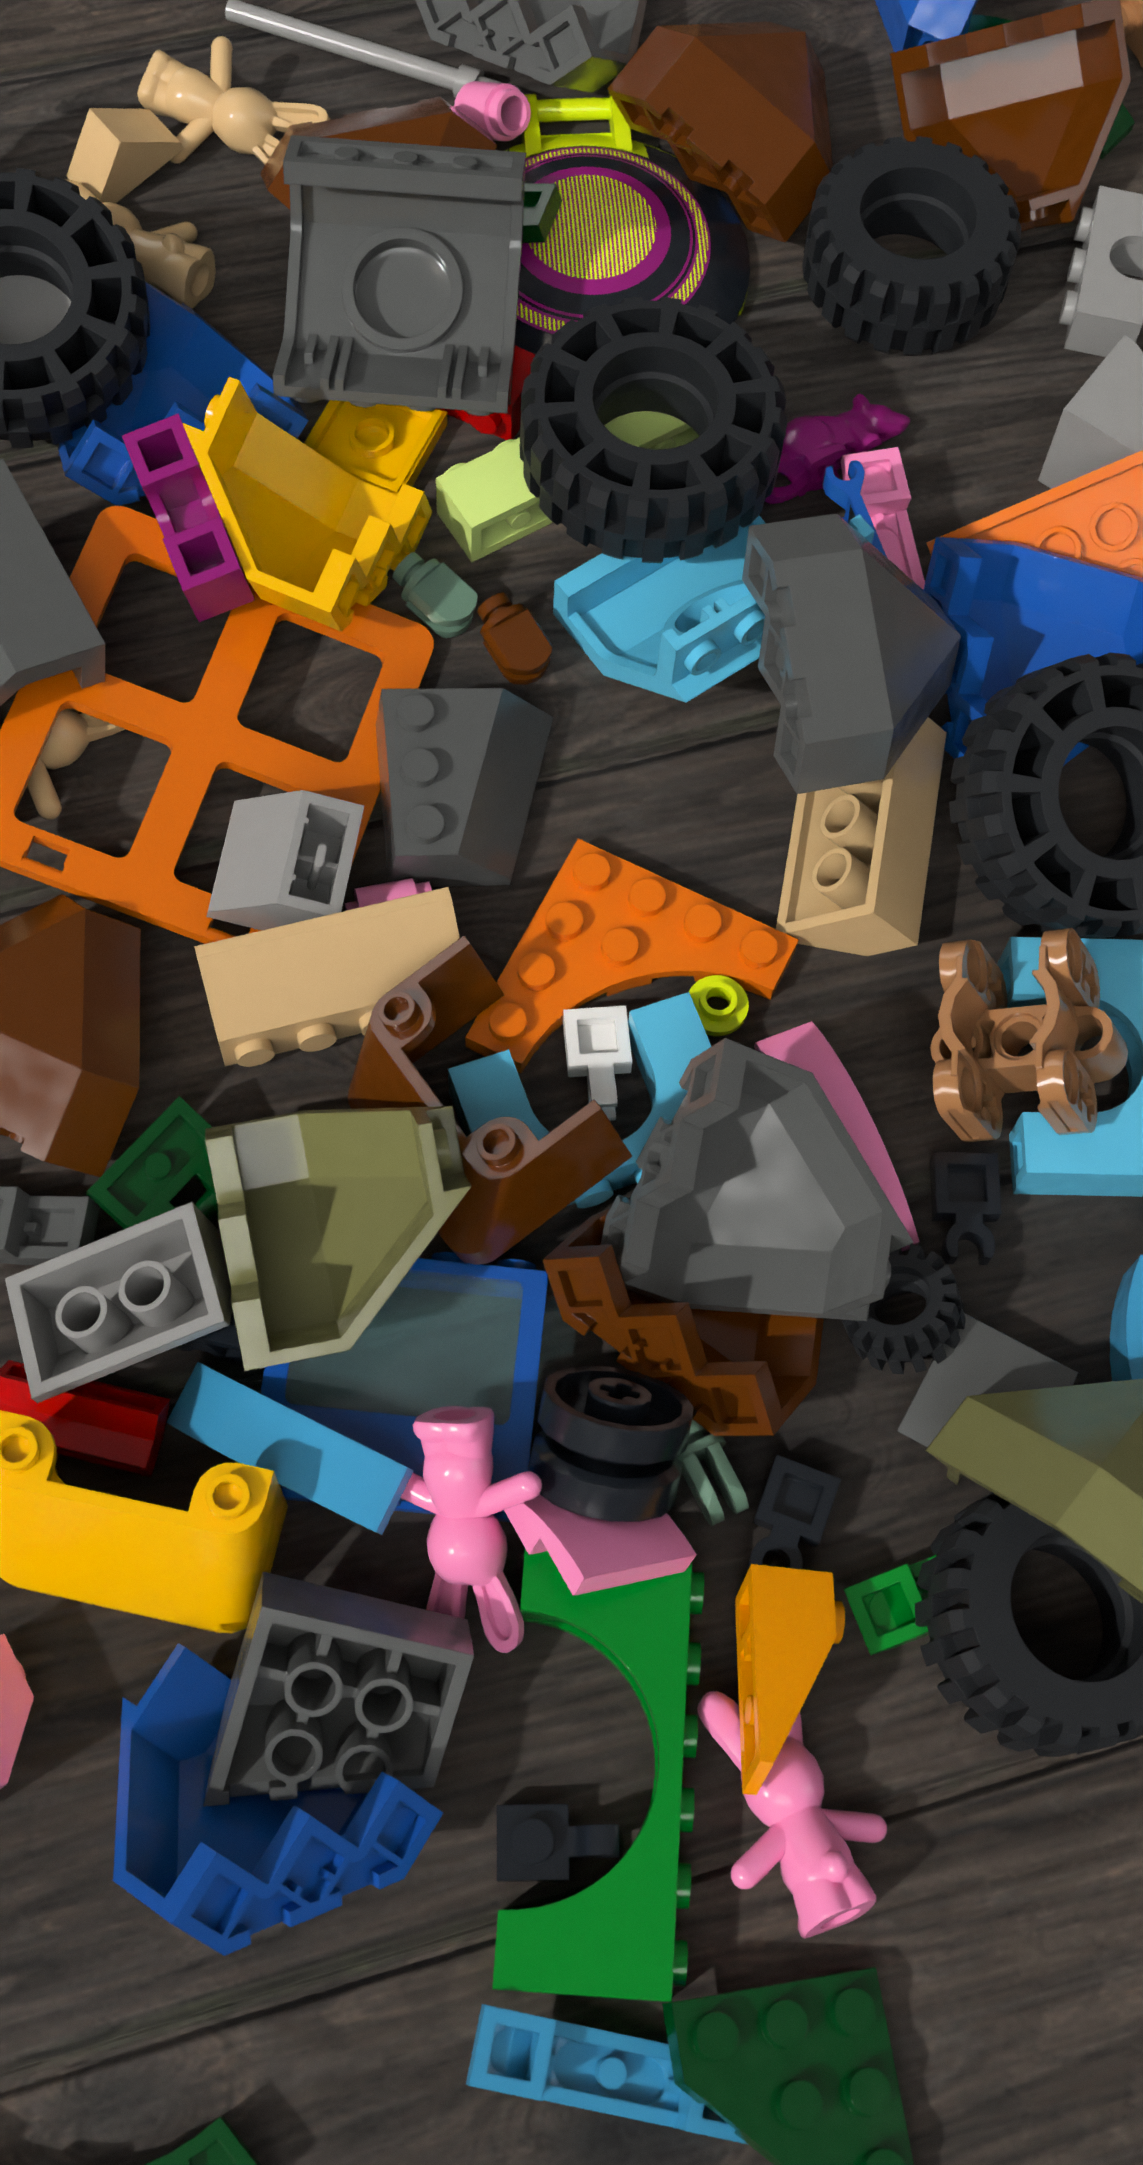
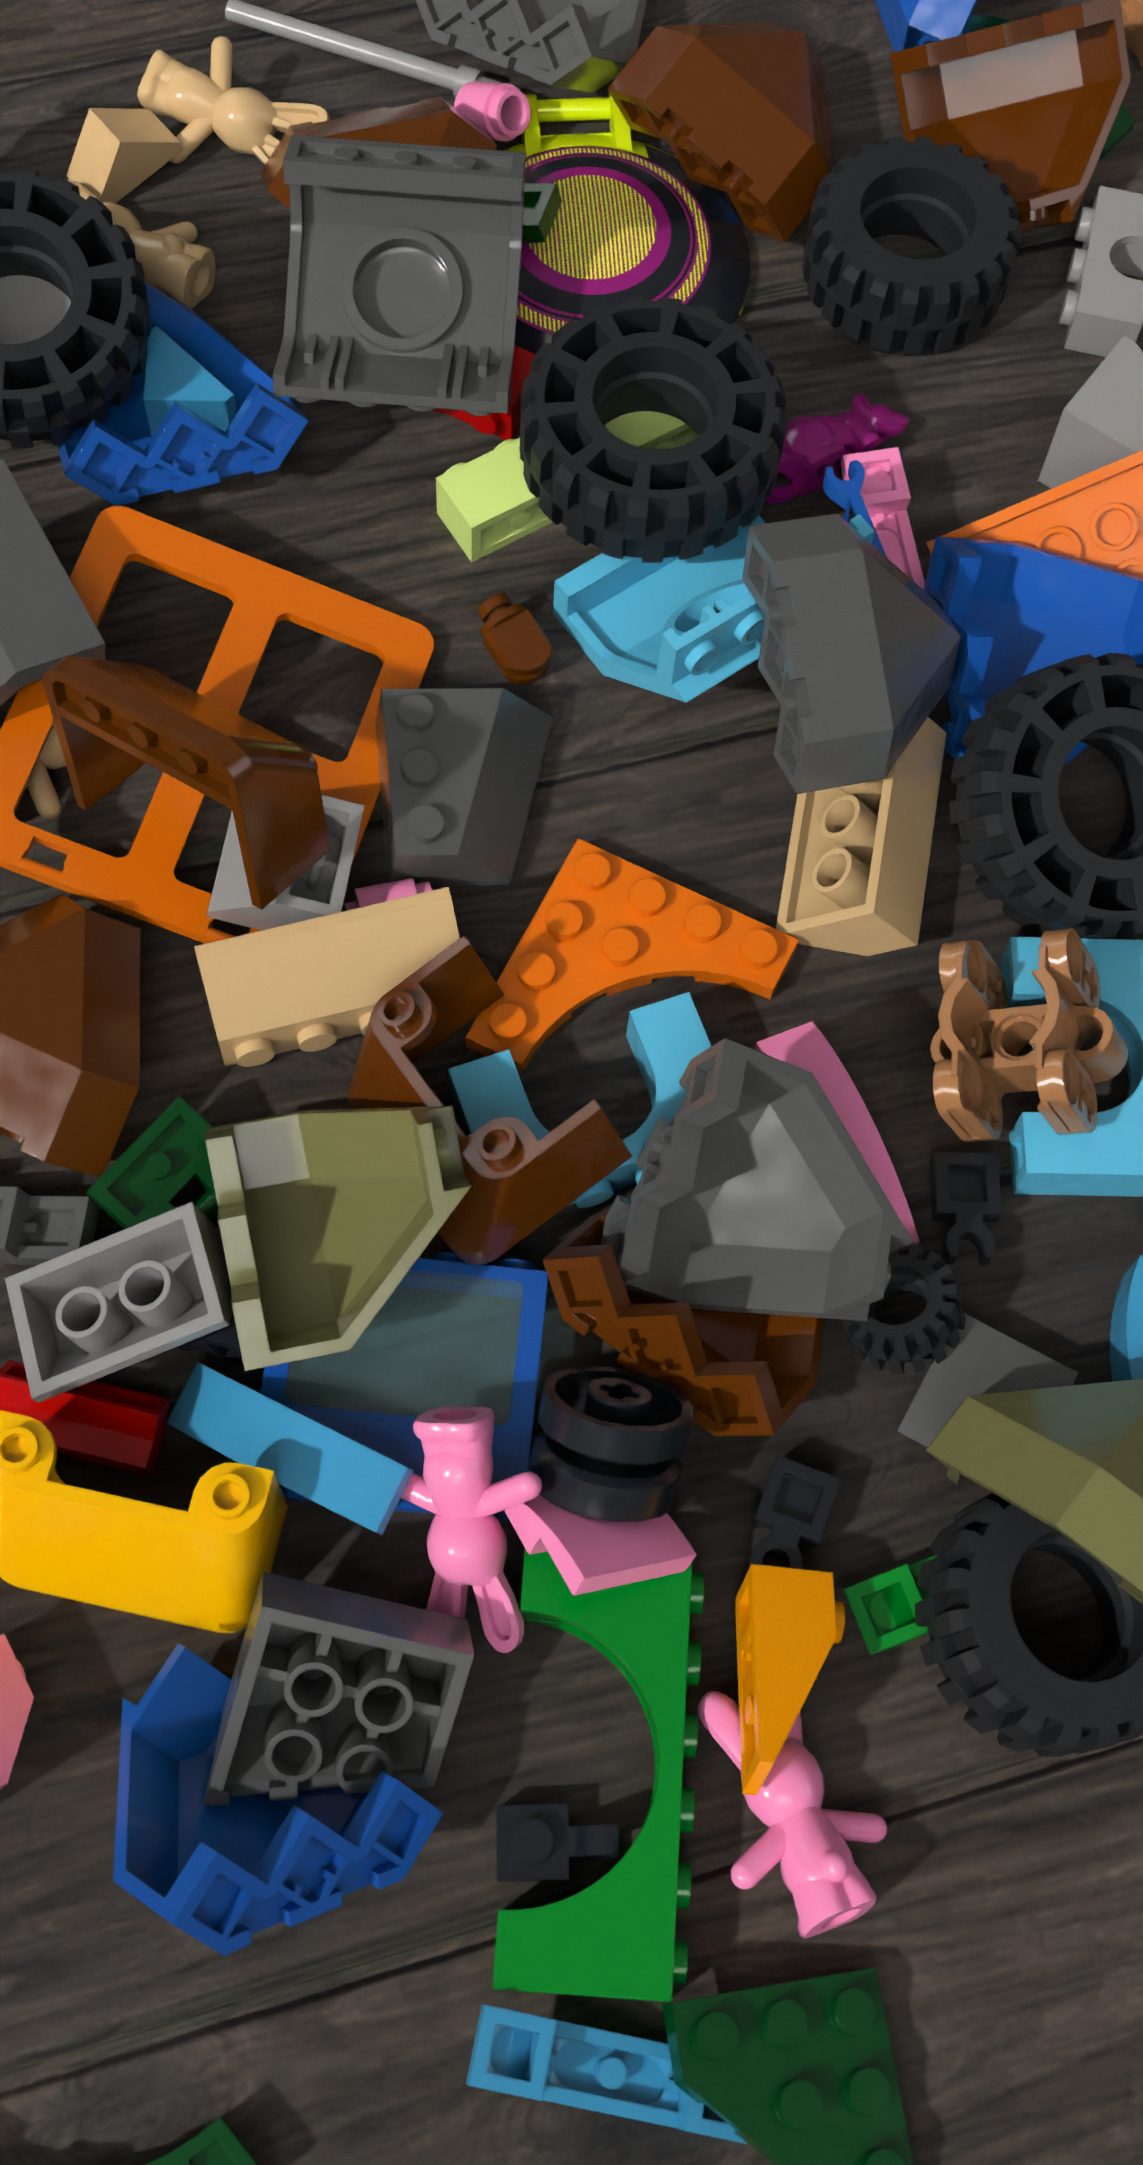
(129, 715): none -> reddish brown windscreen
(178, 377): none -> dark azure slope
(188, 518): magenta arch -> none
(296, 519): yellow panel -> none
(378, 442): yellow tile -> none
(436, 595): sand green arm -> none
(598, 1048): white plate -> none
(711, 1451): sand green arm -> none
(720, 1021): neon yellow plate -> none

